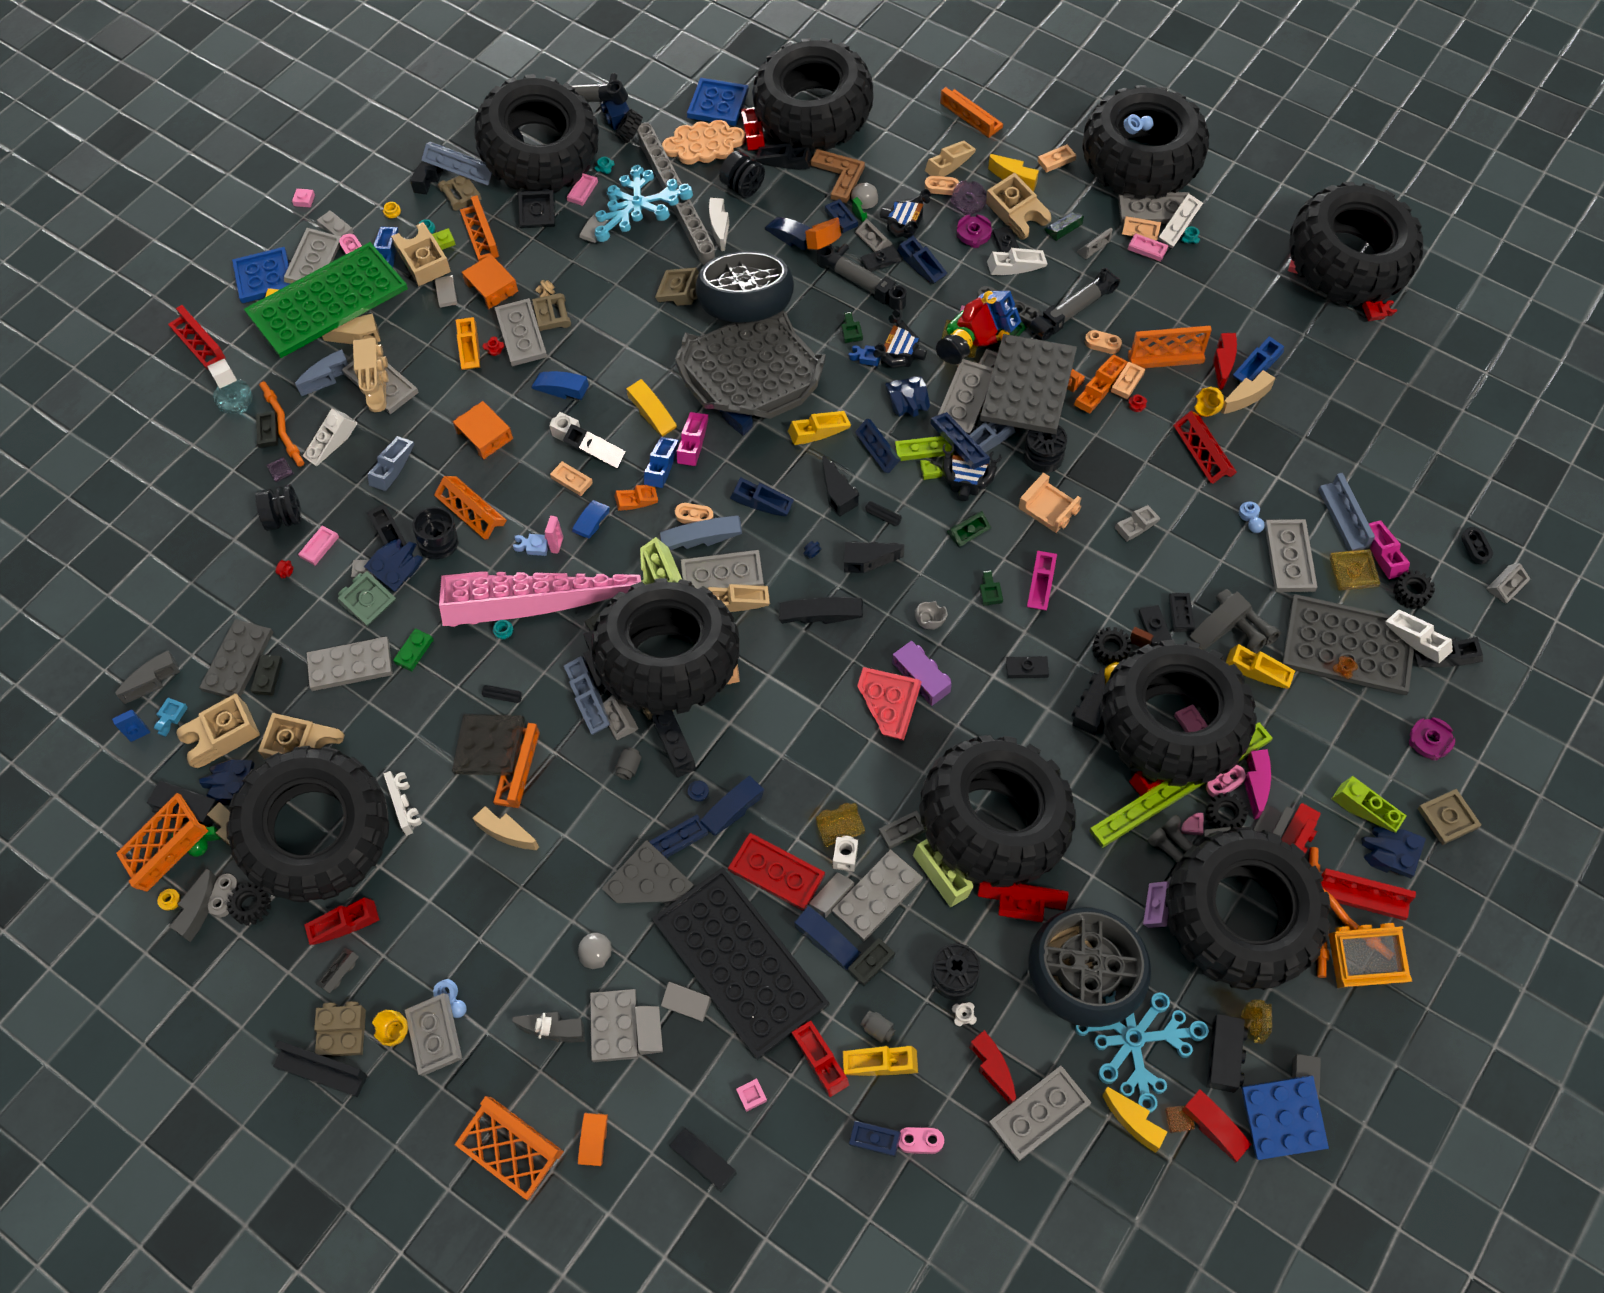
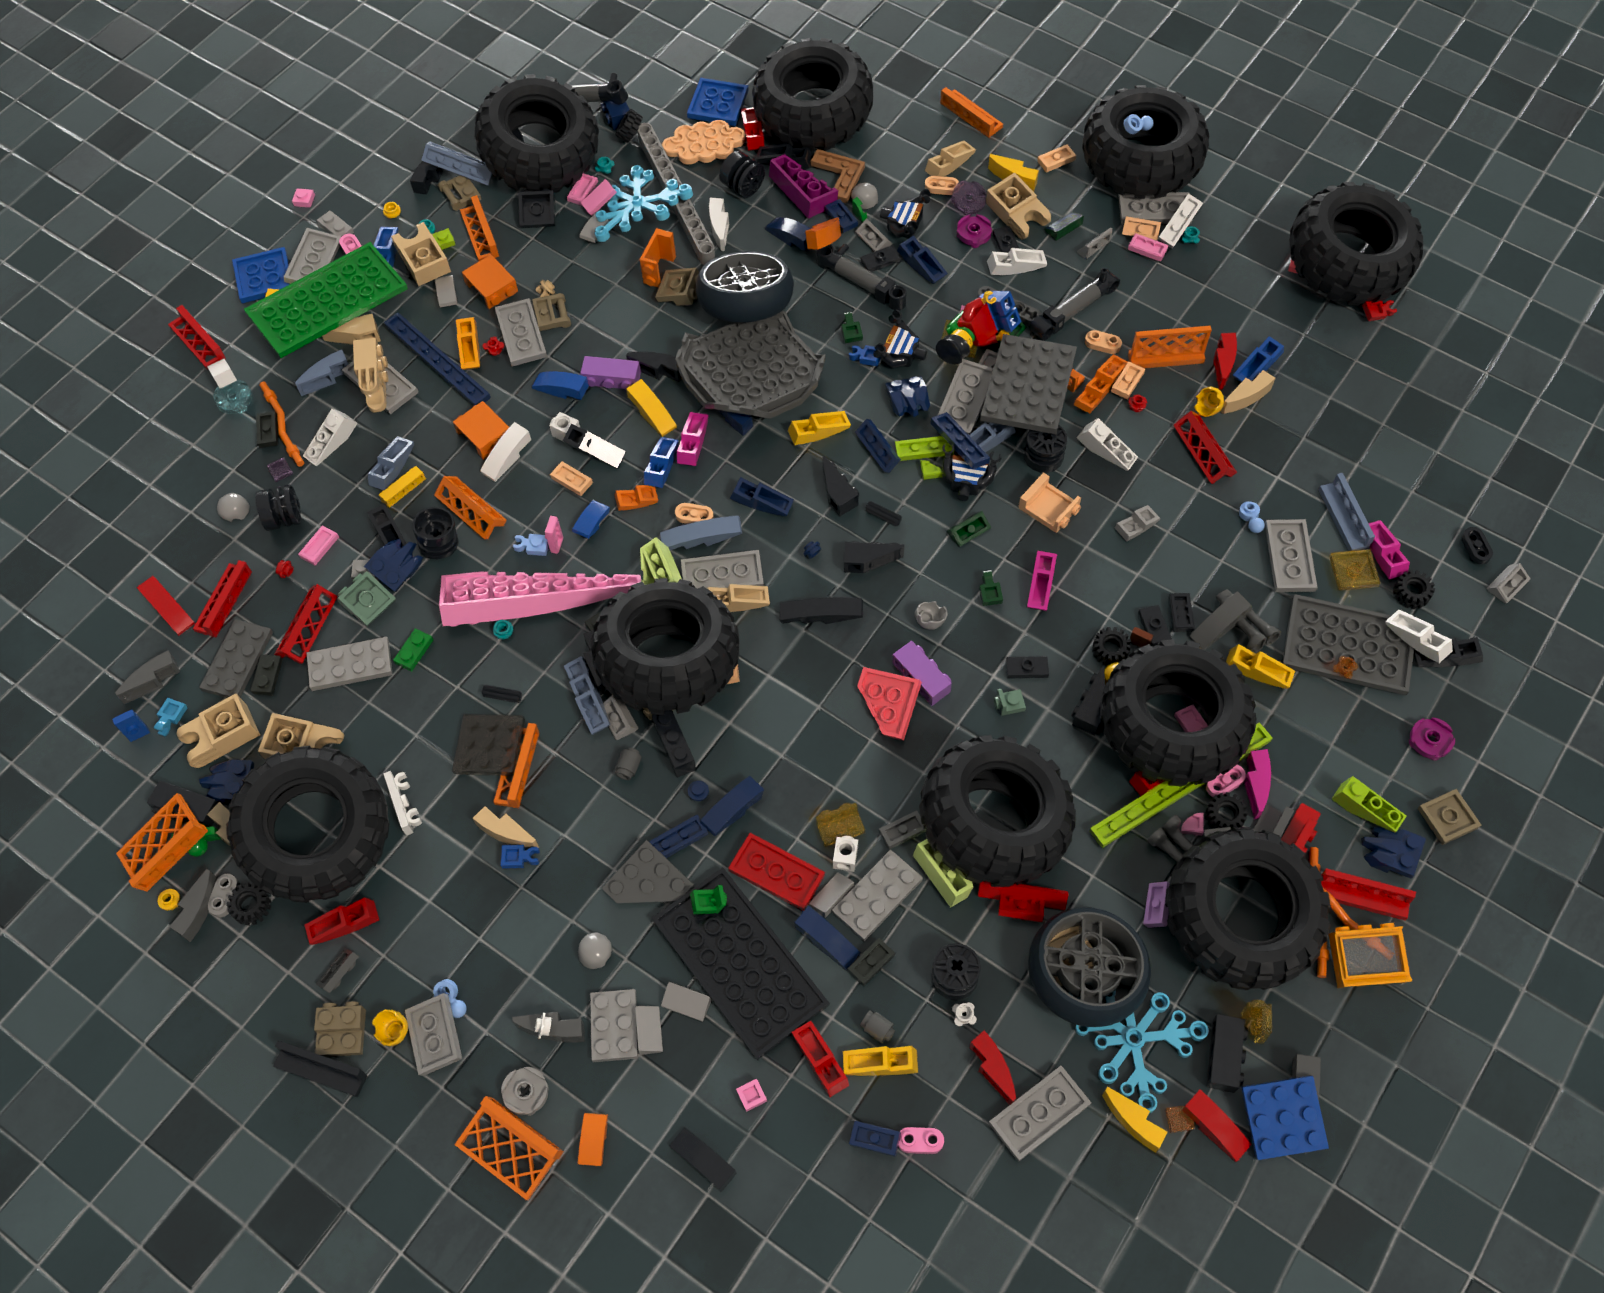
(165, 605): none -> red slope
(223, 599): none -> red fence
(232, 507): none -> light grey hair
(299, 621): none -> red fence
(402, 486): none -> yellow piece
(436, 359): none -> dark blue plate
(505, 452): none -> white slope
(515, 855): none -> blue plate
(529, 1103): none -> light grey plate
(598, 197): none -> bright pink tile
(610, 372): none -> medium lavender brick
(656, 364): none -> black slope
(660, 246): none -> orange panel
(708, 900): none -> green bracket
(800, 186): none -> magenta wedge
(1009, 702): none -> sand green bracket
(1105, 443): none -> white slope

